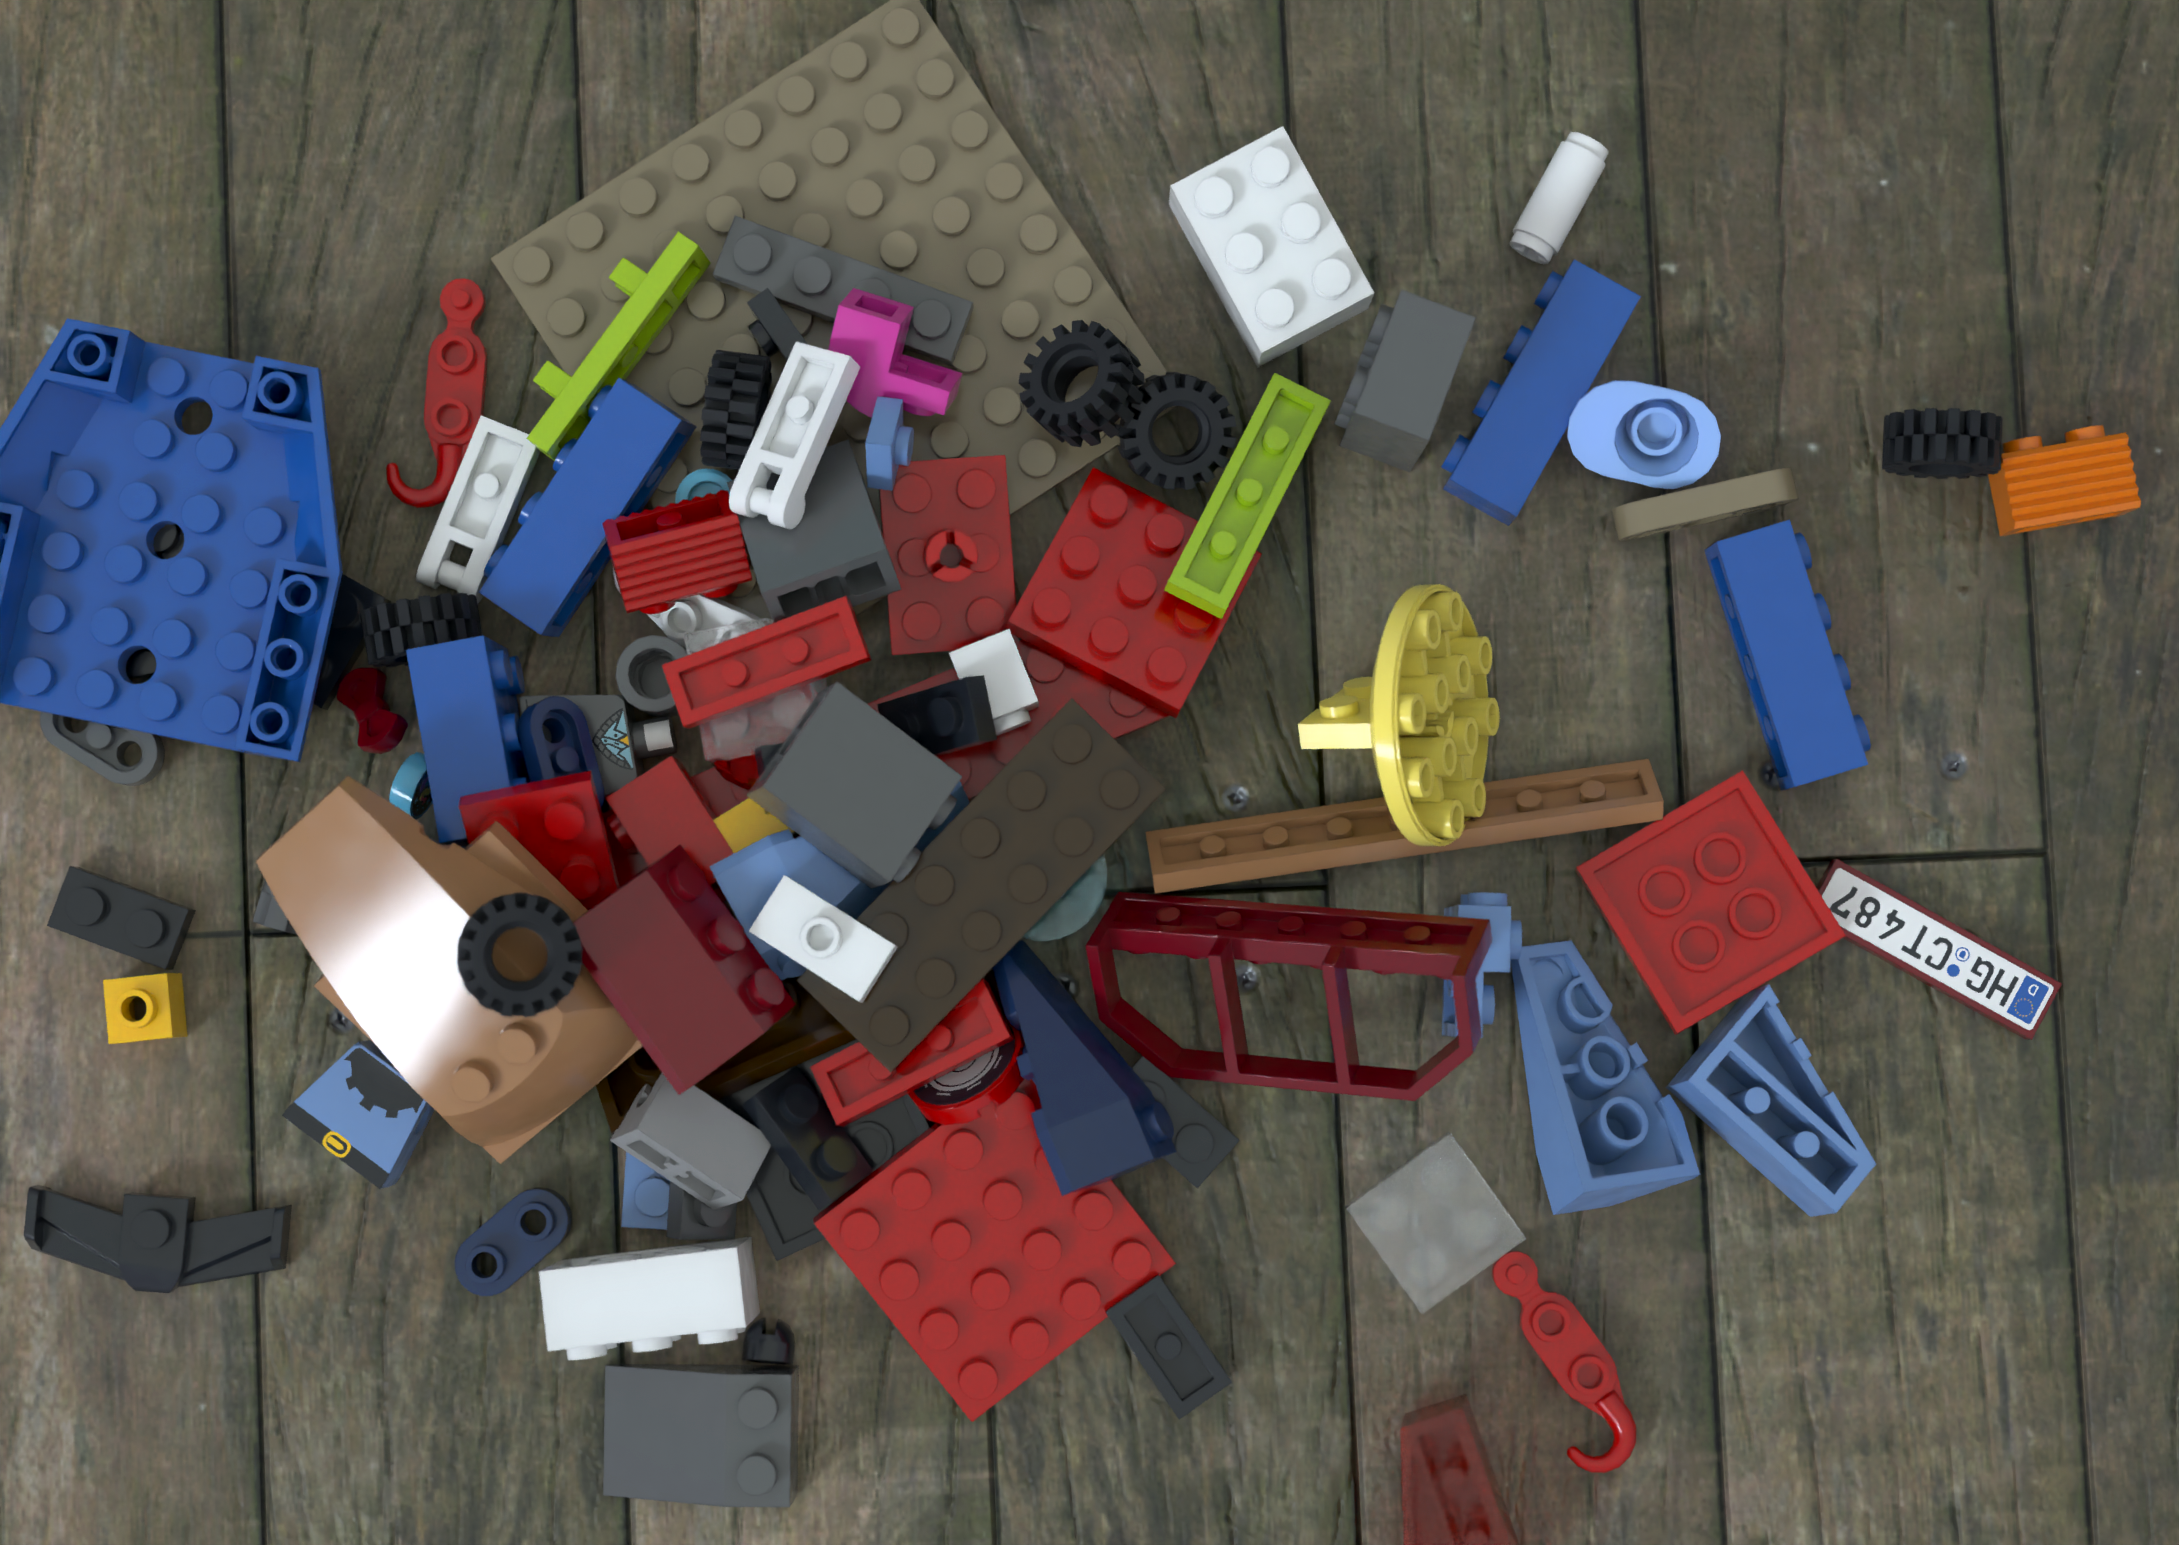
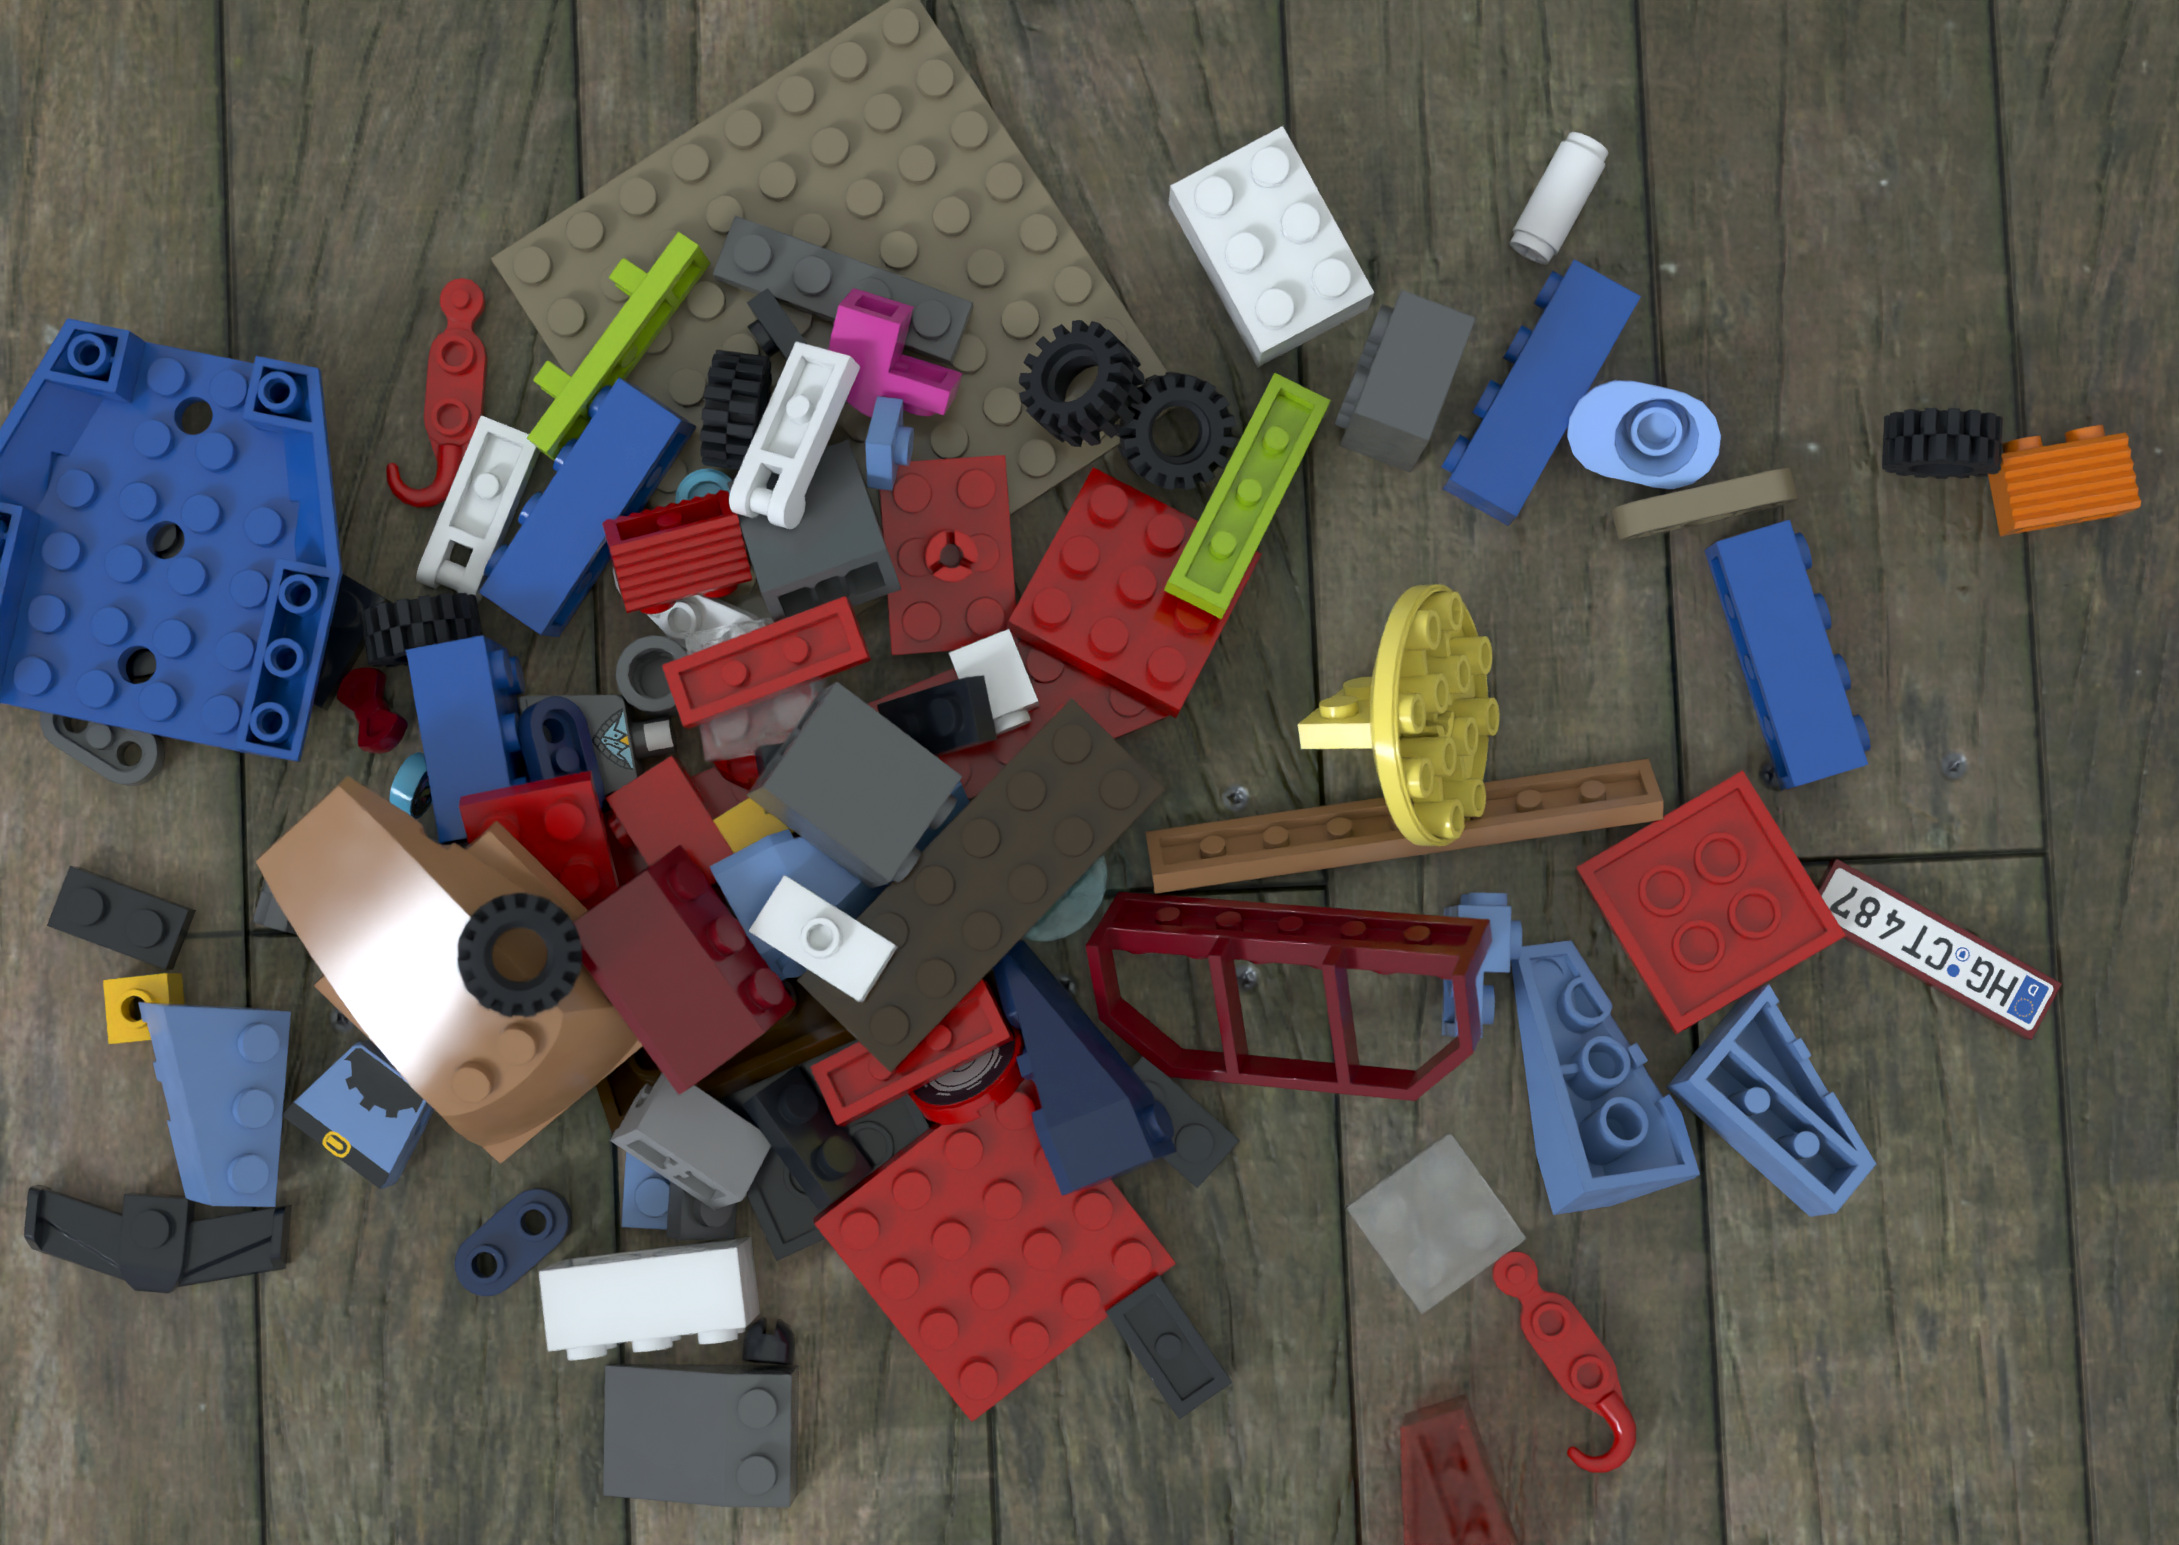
(223, 1097): none -> medium blue wedge

